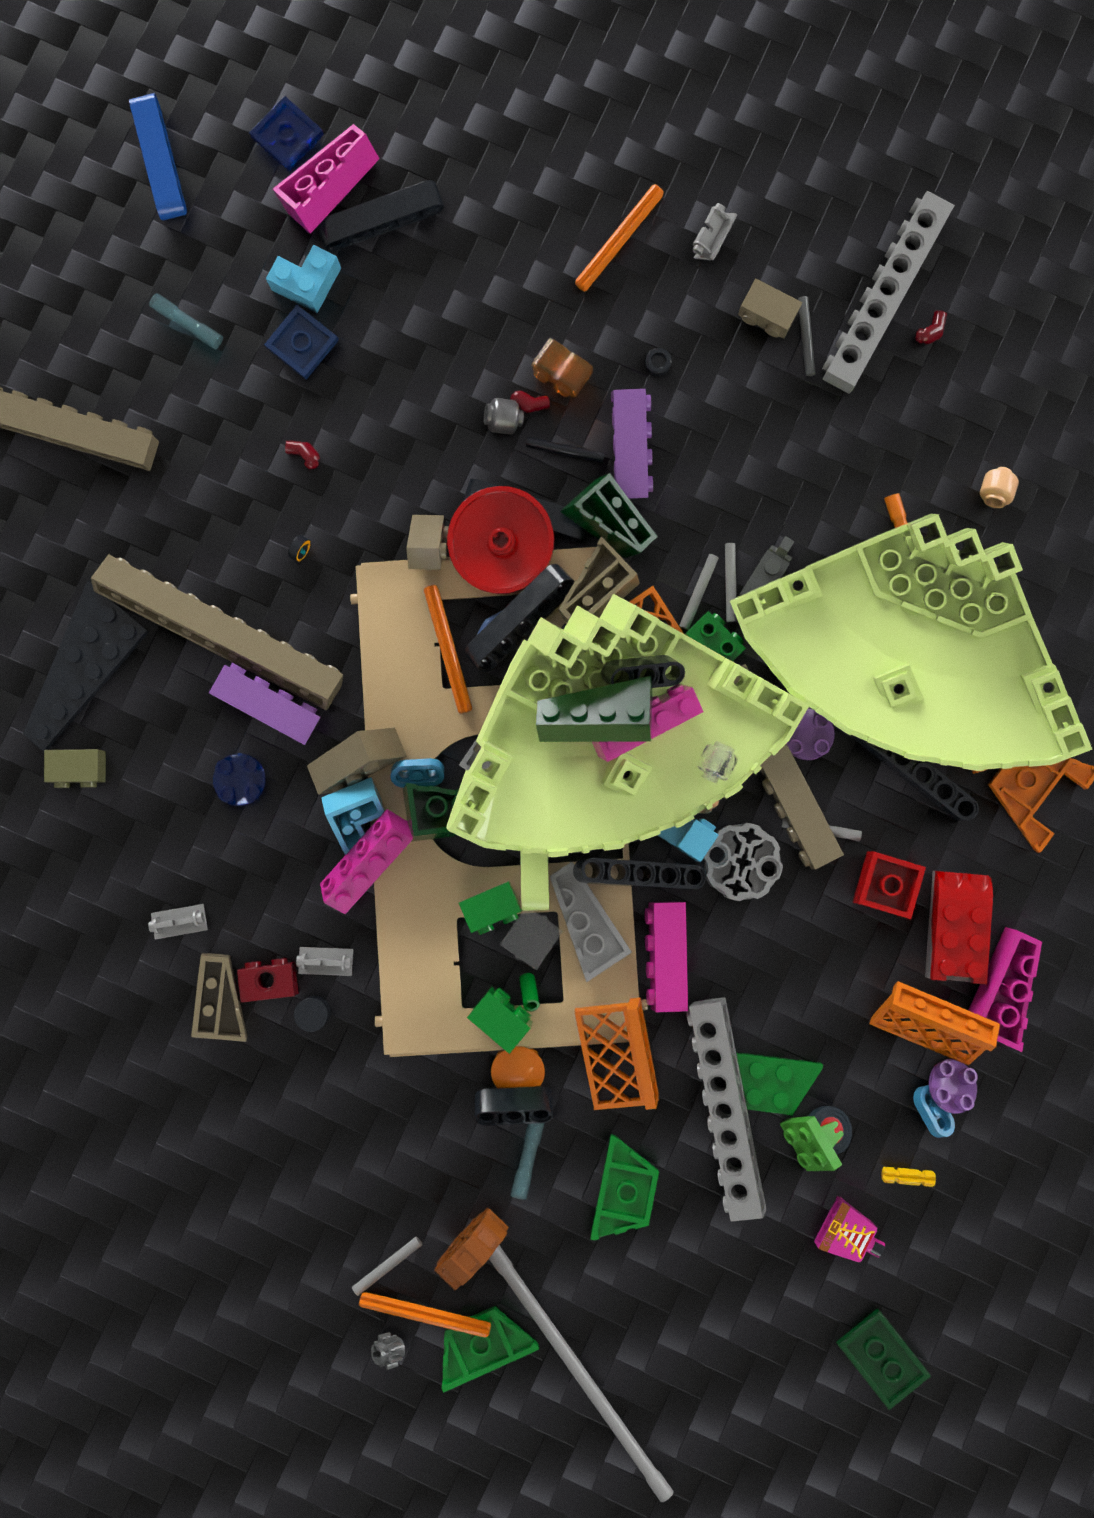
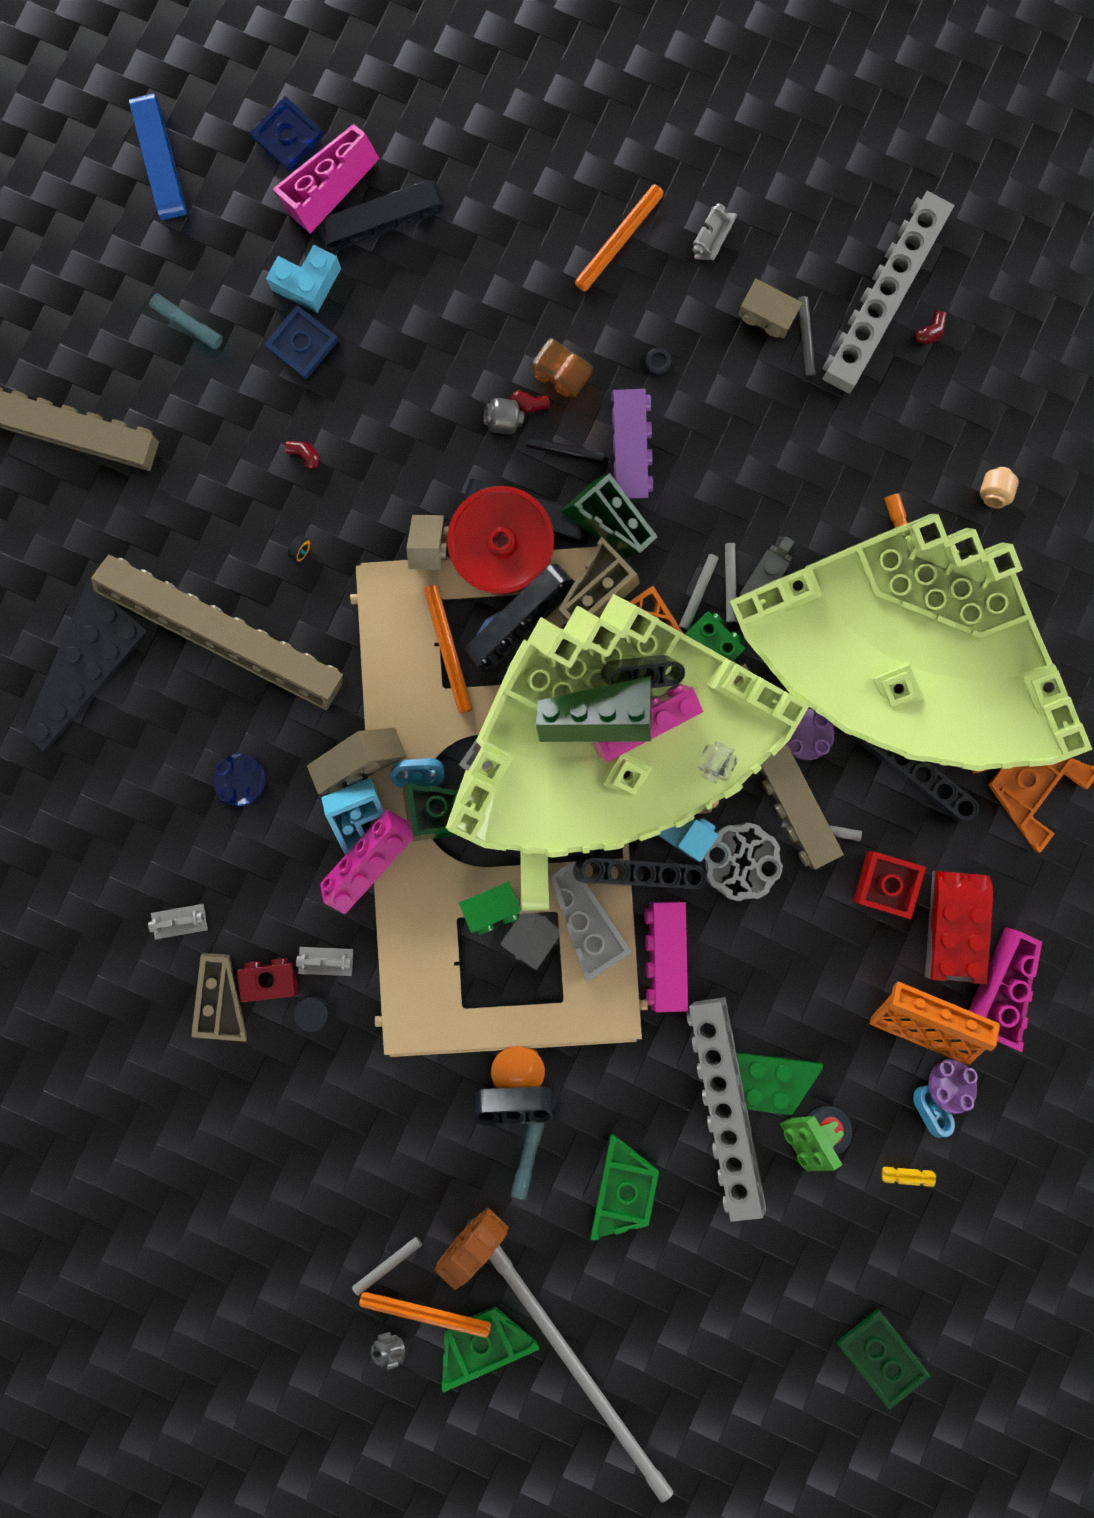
(75, 766): olive brick -> none
(264, 704): medium lavender wedge -> none
(501, 1019): green brick -> none
(529, 992): green axle -> none
(639, 1048): orange fence -> none
(848, 1233): torso -> none

